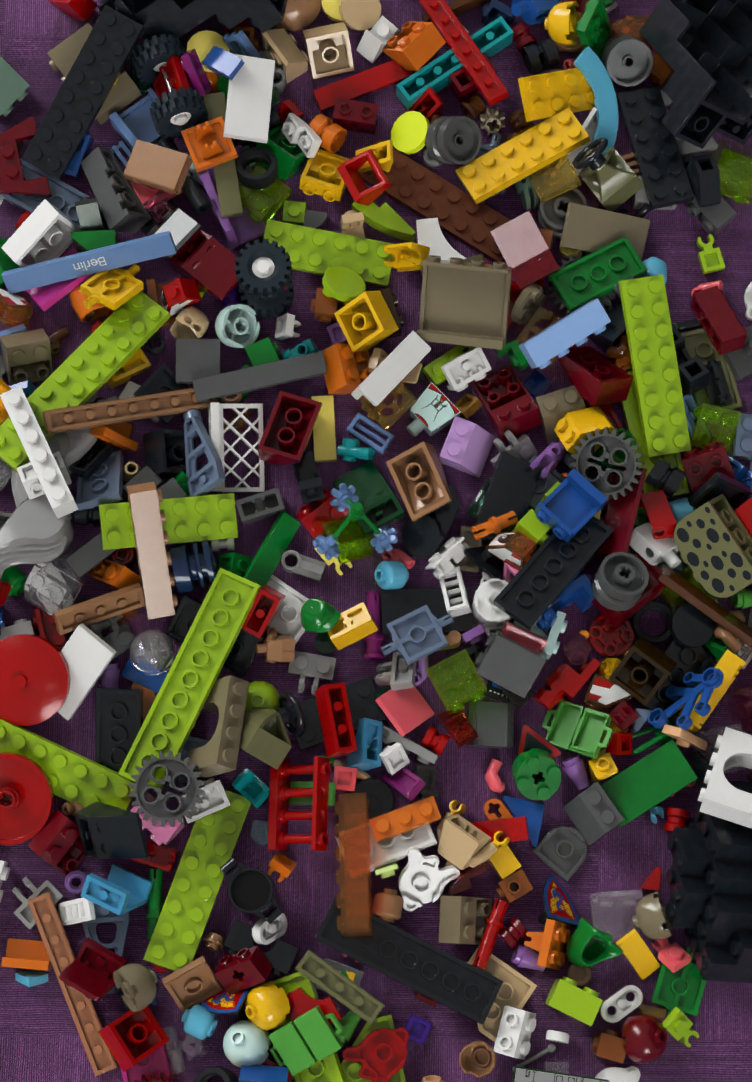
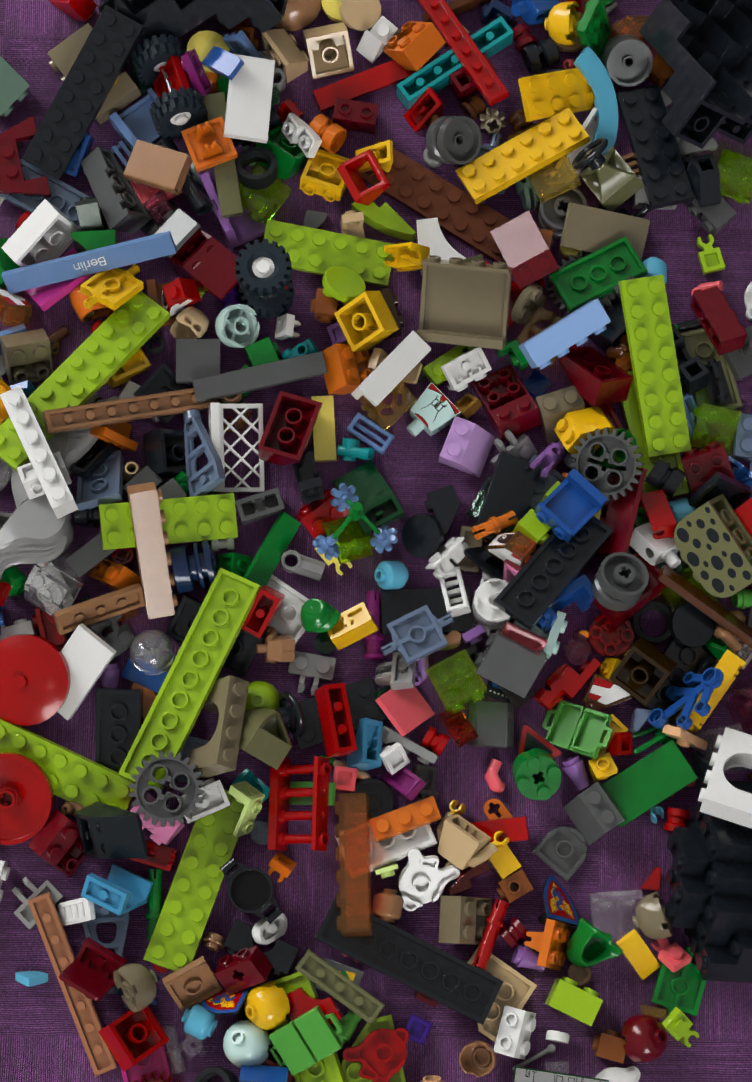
(26, 955): orange panel -> none
(68, 881): medium lavender plate -> none
(252, 800): none -> yellowish green bracket
(294, 212): lime plate -> none
(398, 555): coral arm -> none
(410, 132): neon yellow tile -> none
(420, 480): medium nougat slope -> none
(532, 810): blue tile -> none
(621, 1004): white plate -> none
(624, 715): dark red tile -> none

